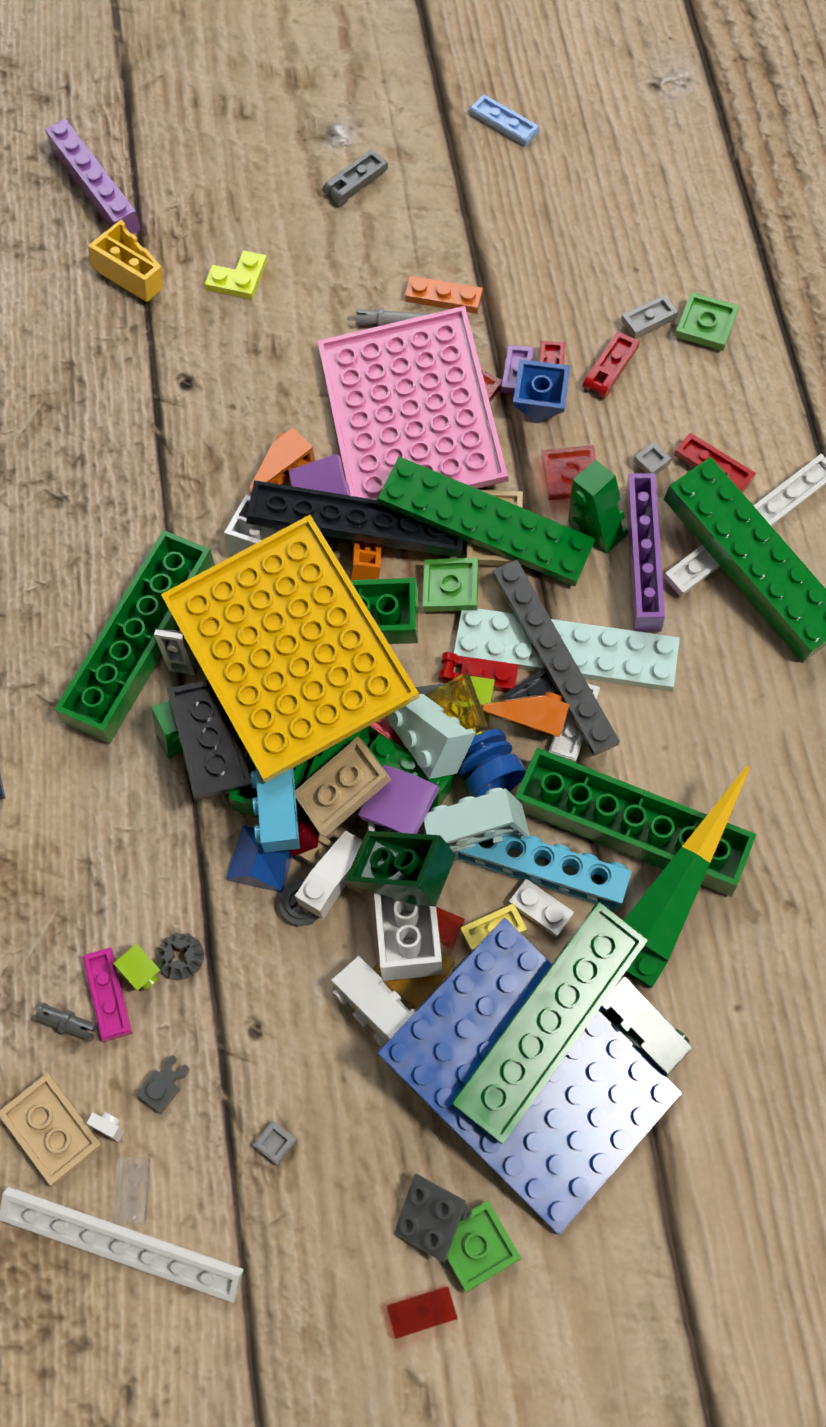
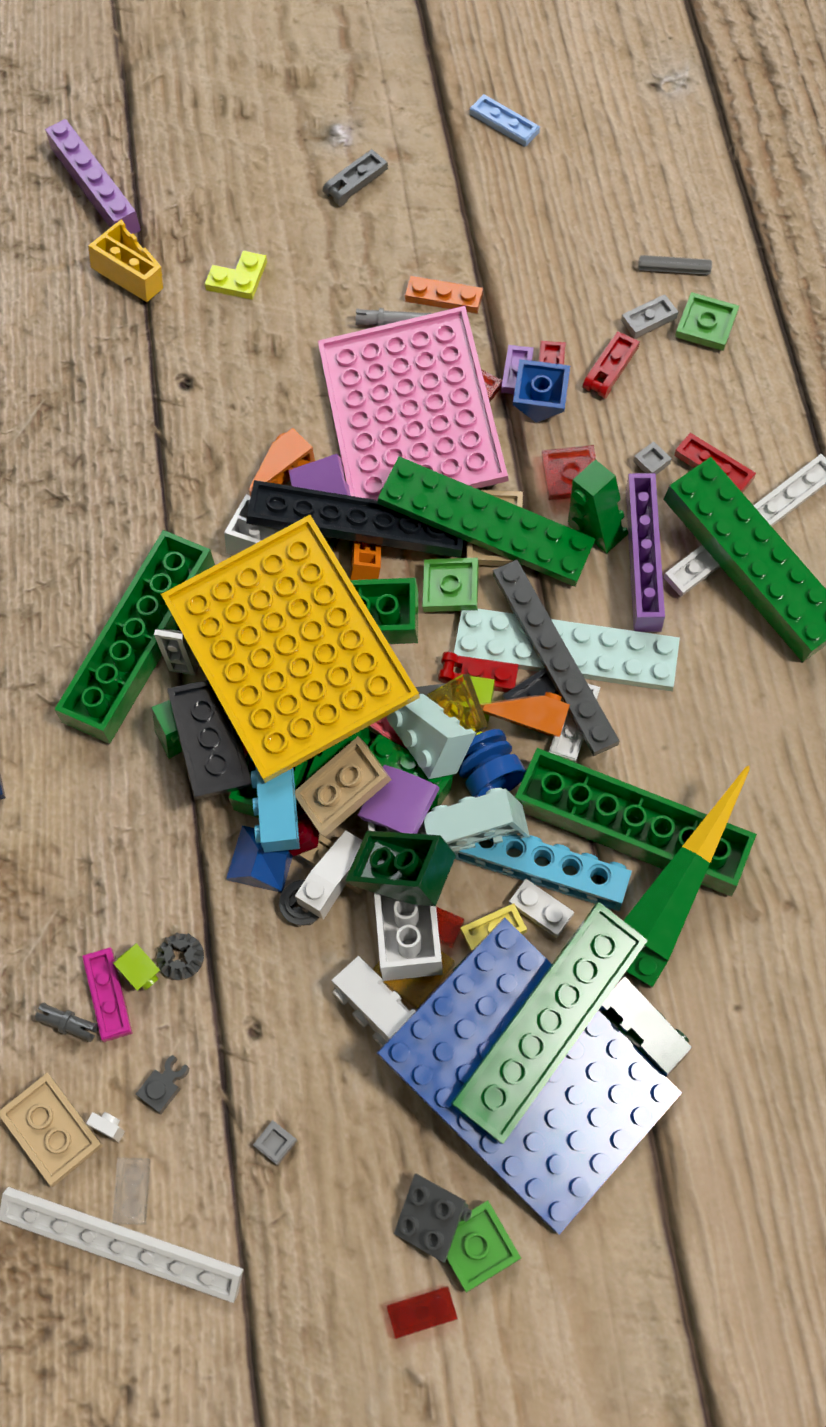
(675, 264): none -> light grey axle

